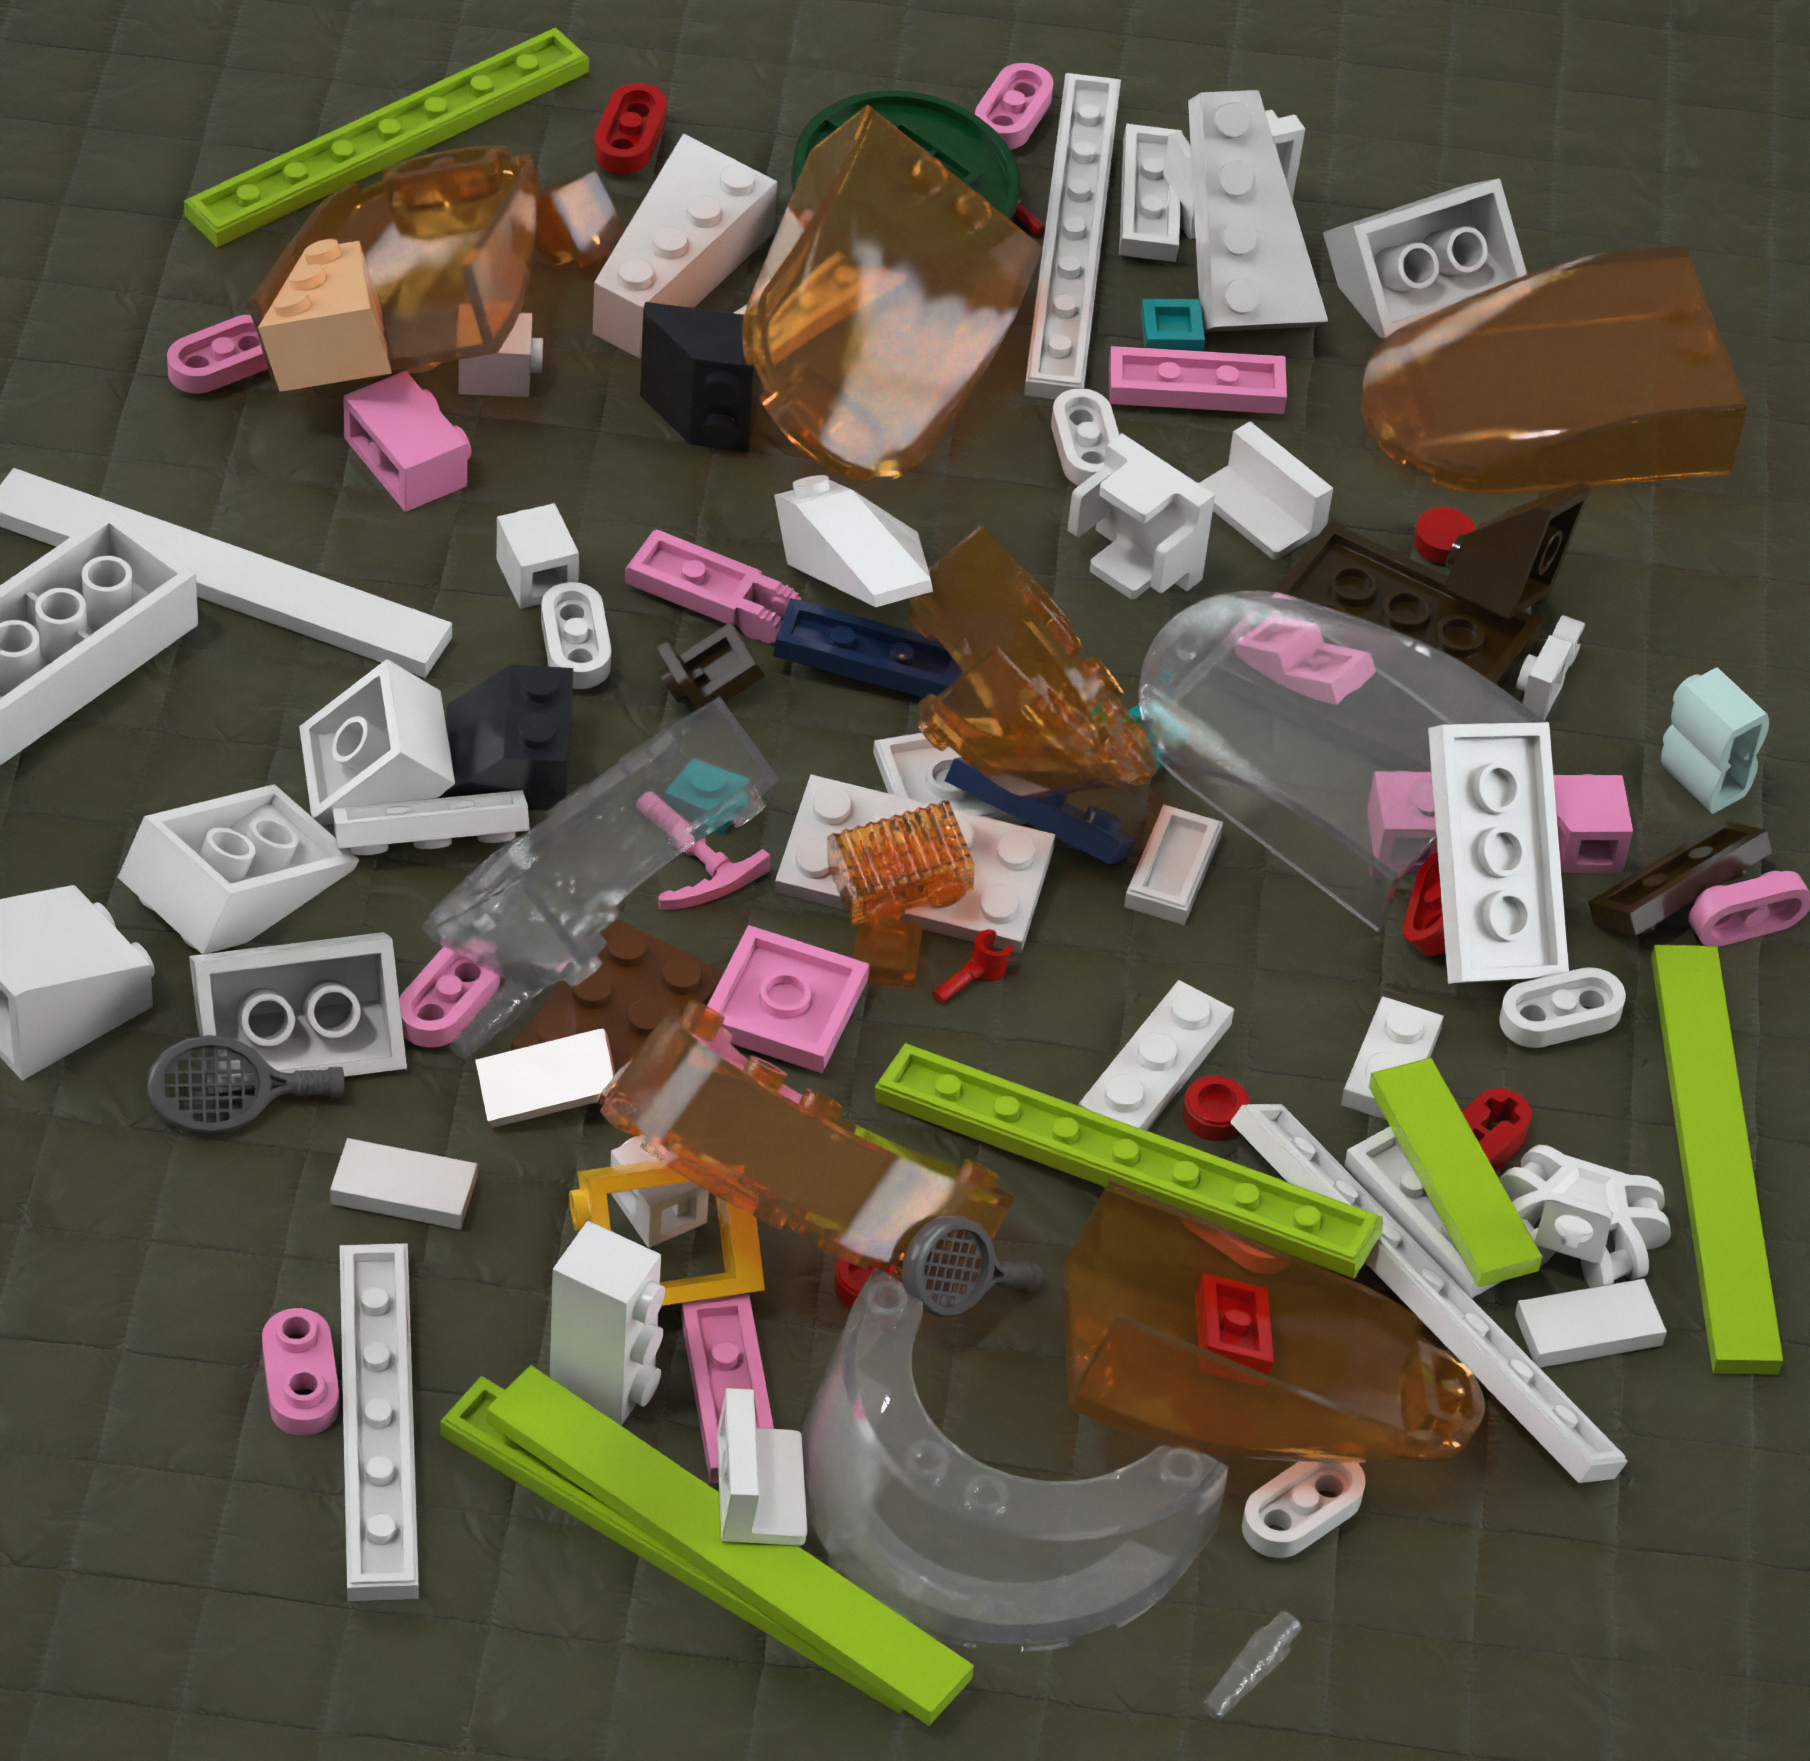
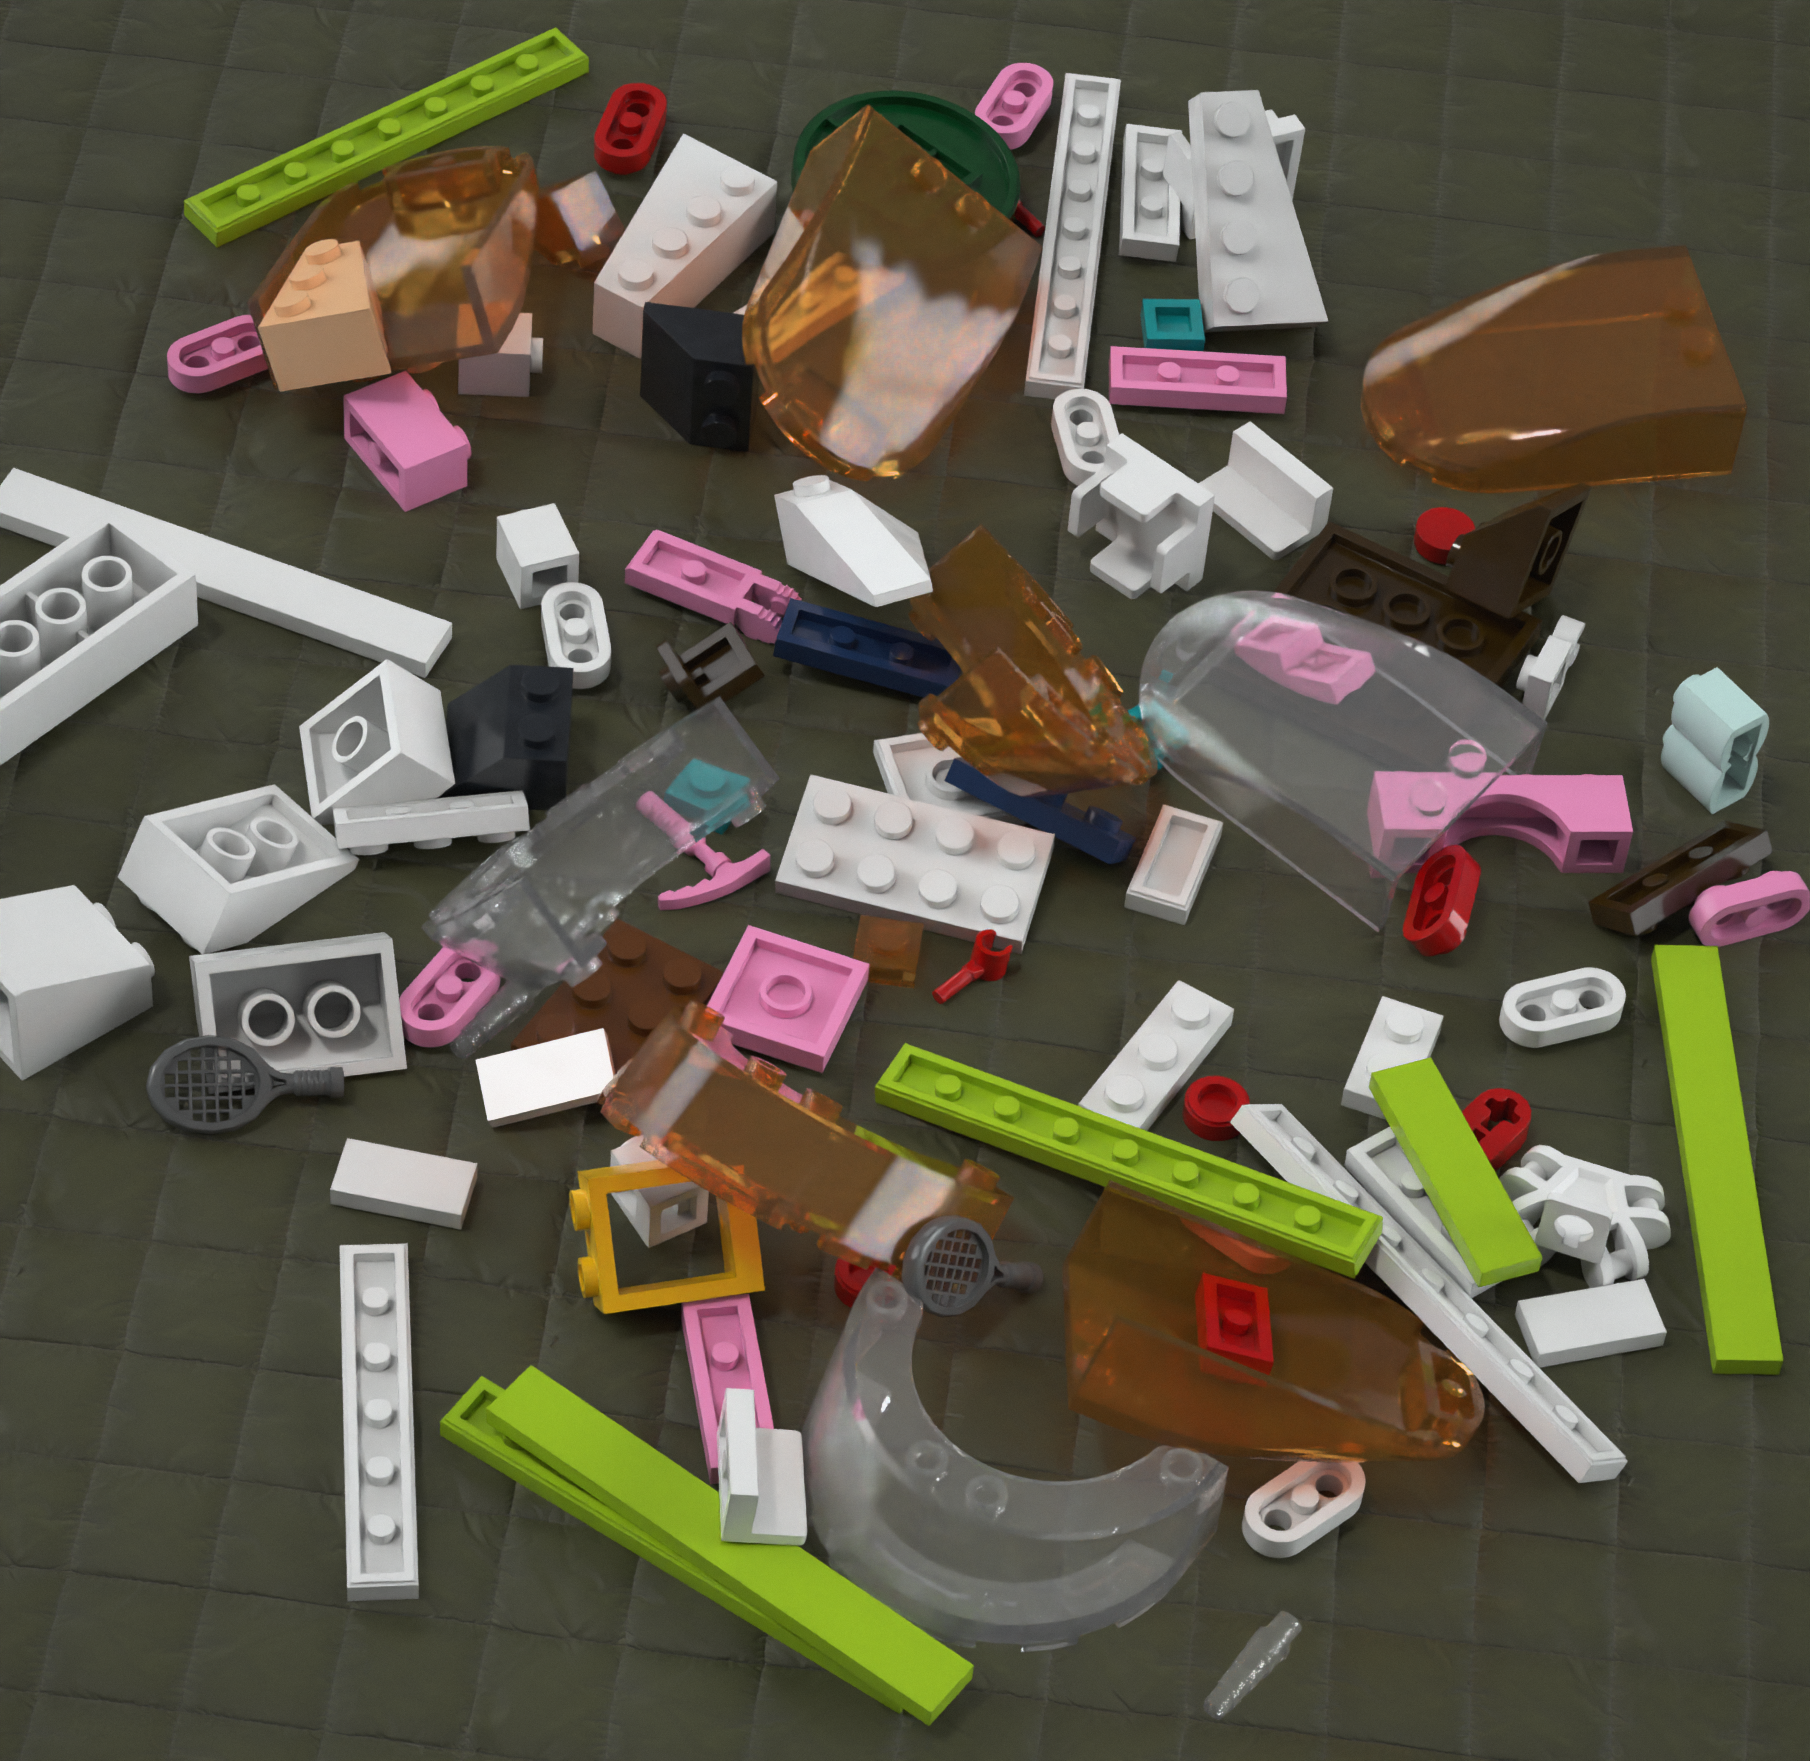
(300, 1366): bright pink plate -> none
(606, 1321): white brick -> none
(900, 864): clear orange brick -> none
(1426, 254): white slope -> none
(1498, 851): white plate -> none

